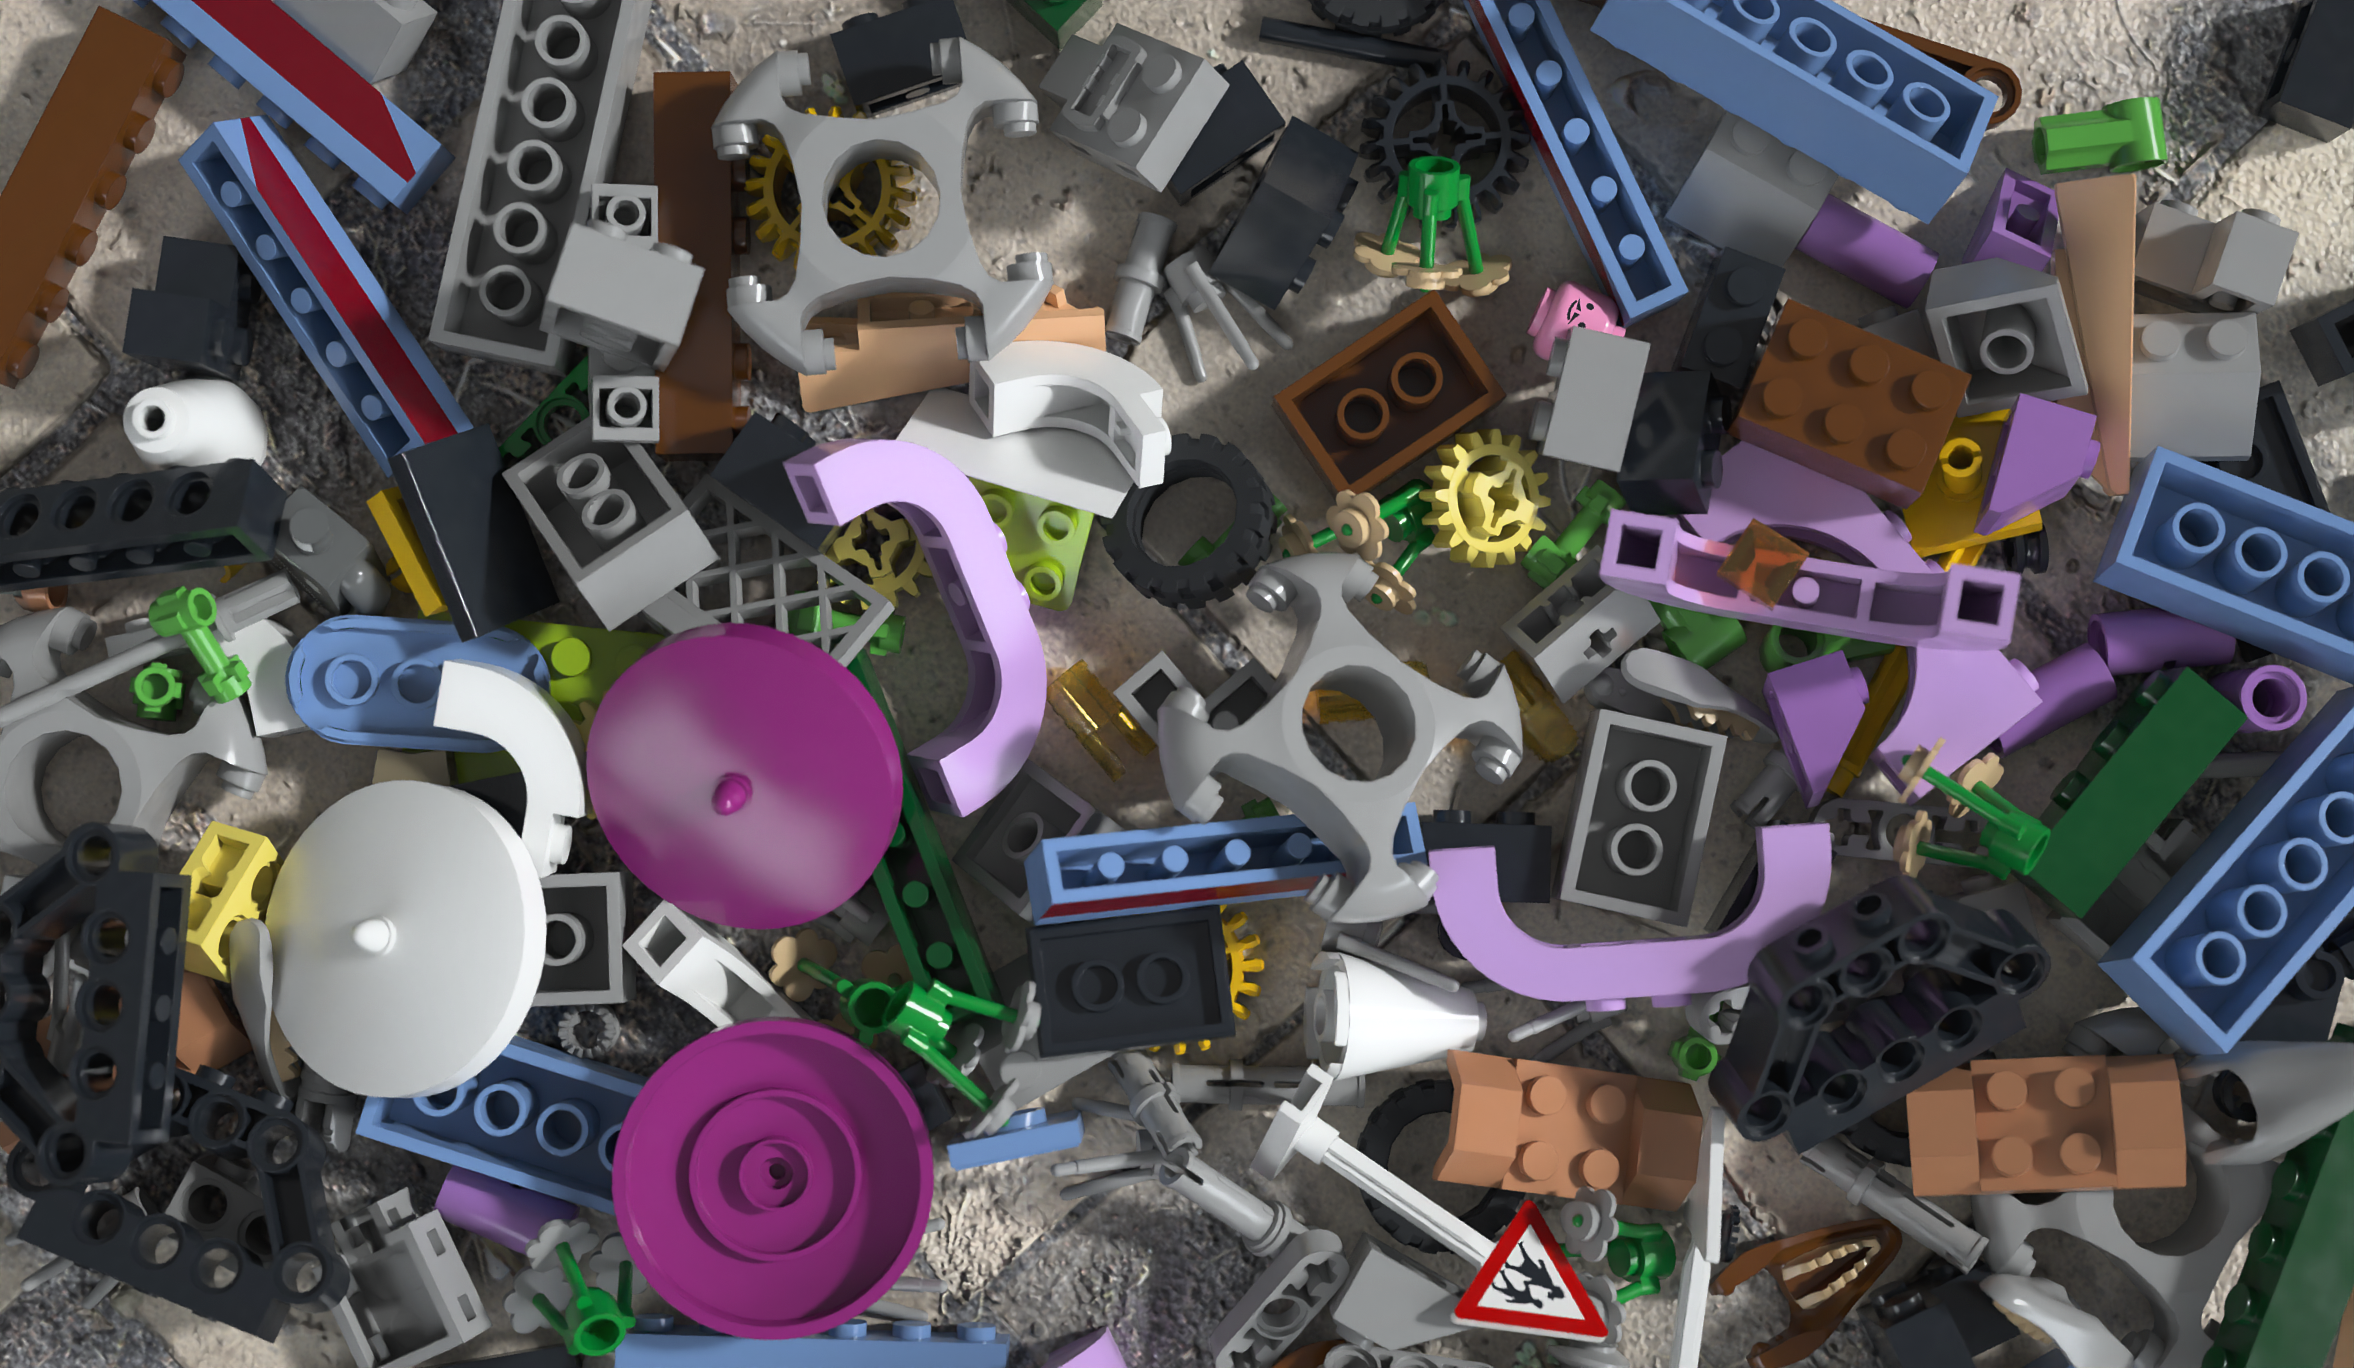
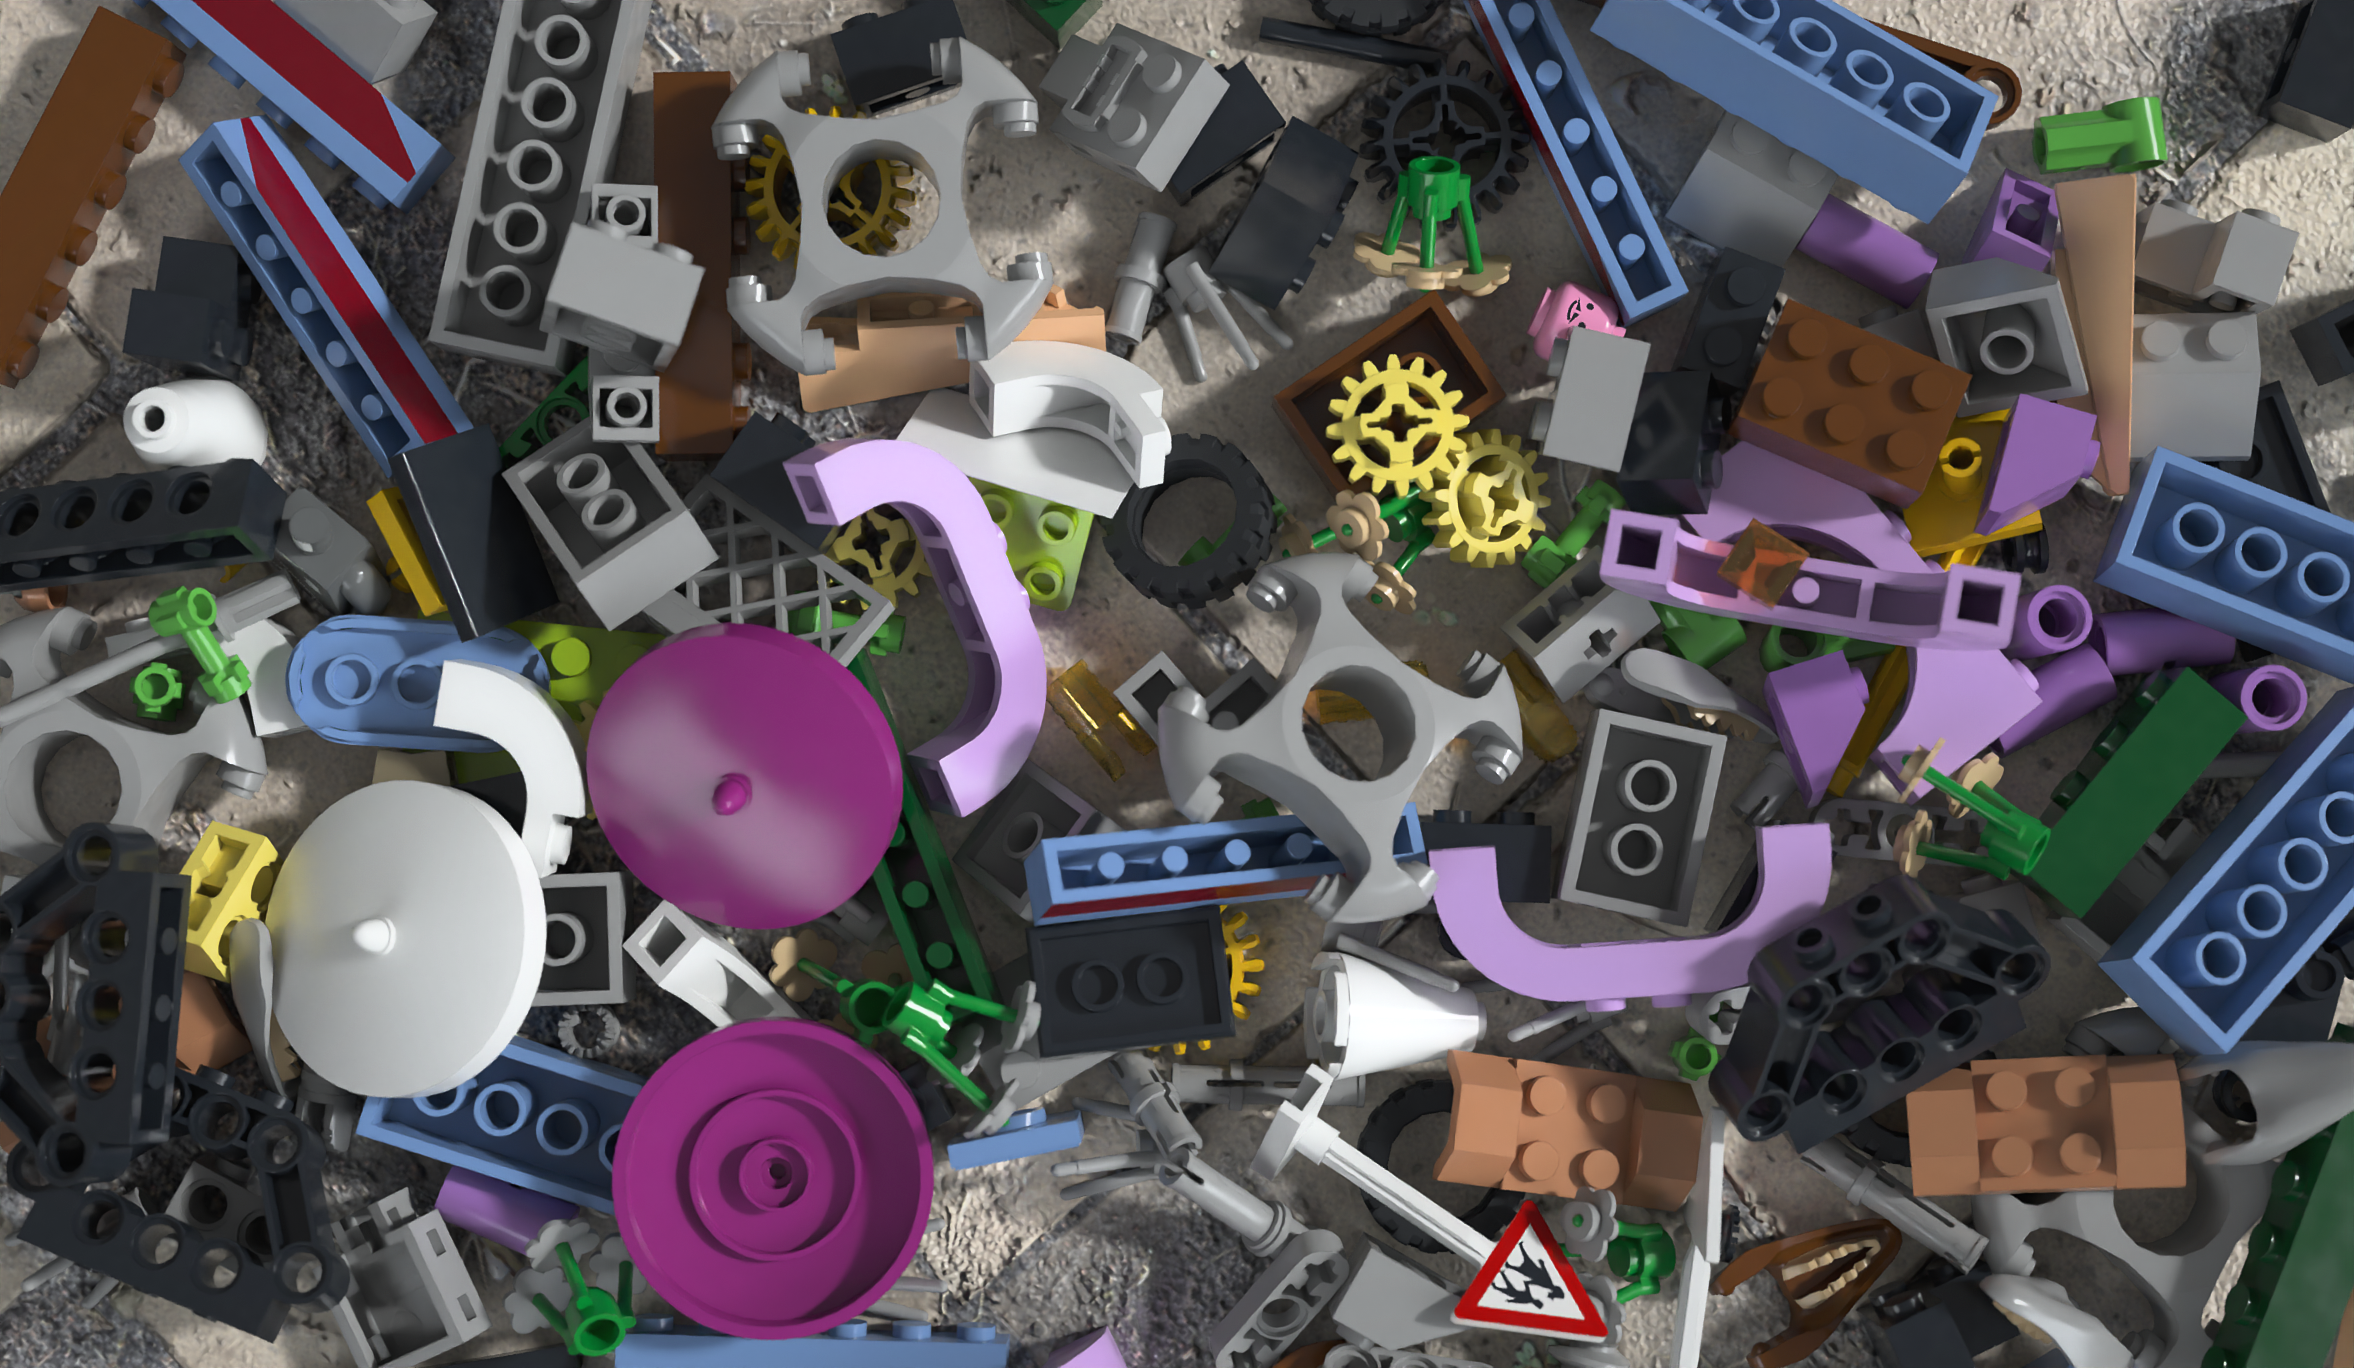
(1395, 398): none -> light yellow gear
(2048, 623): none -> medium lavender pin

